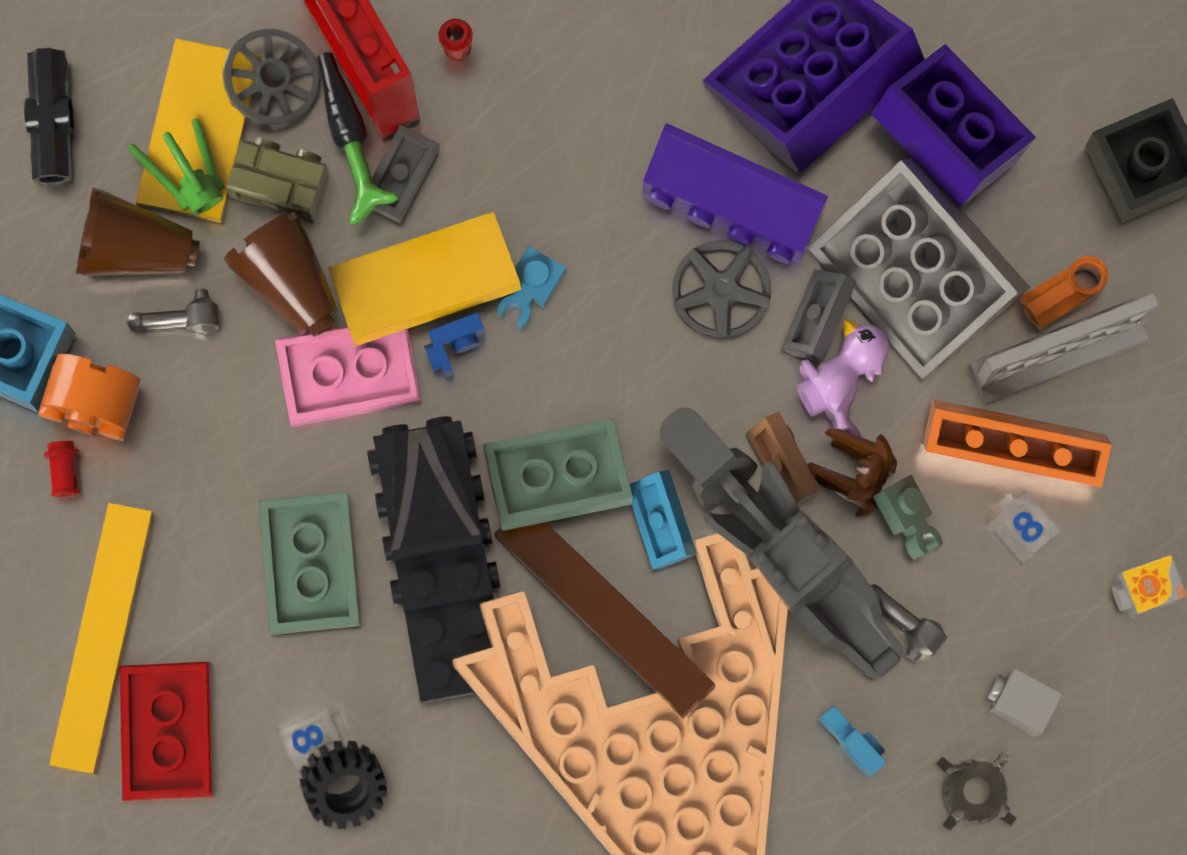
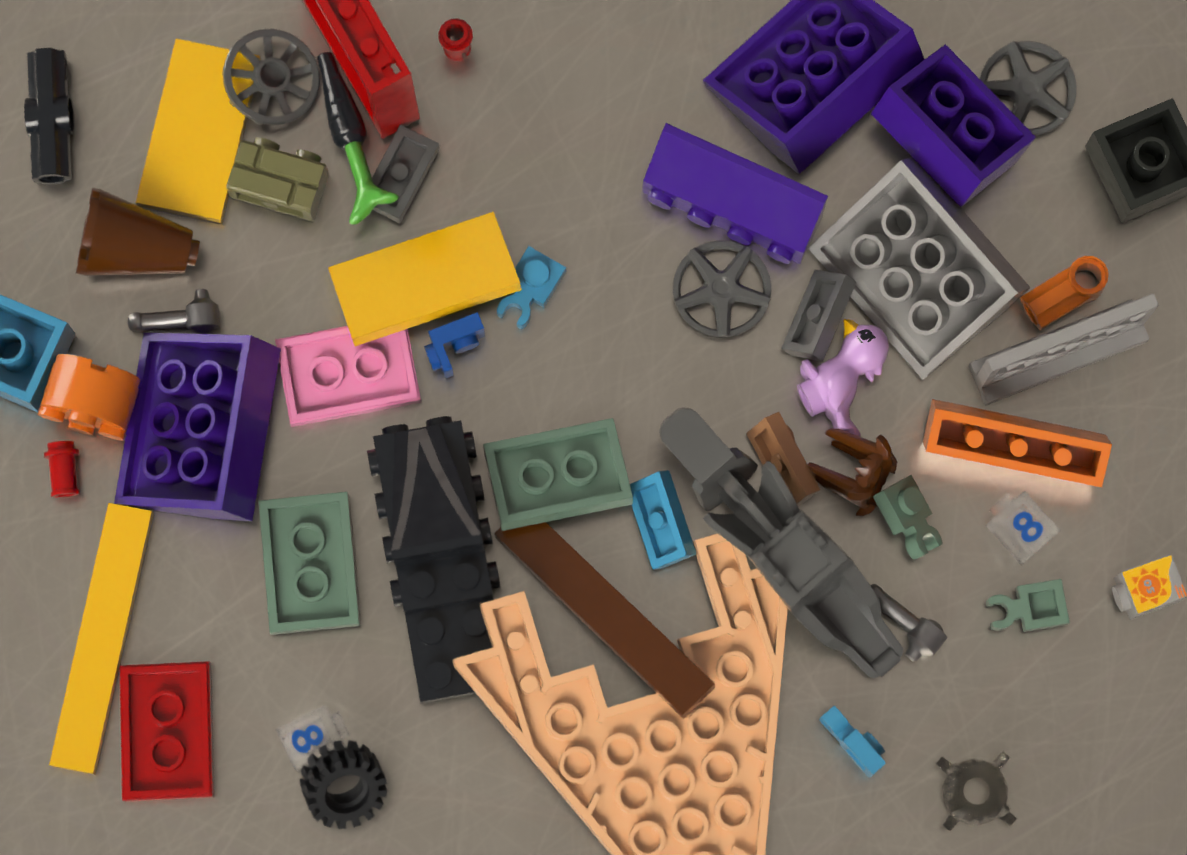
(198, 190): bright green plant -> none
(198, 425): none -> dark purple slope
(286, 274): reddish brown cone -> none
(1023, 701): light grey brick -> none
(1029, 87): none -> dark grey wheel
(1037, 605): none -> sand green plate

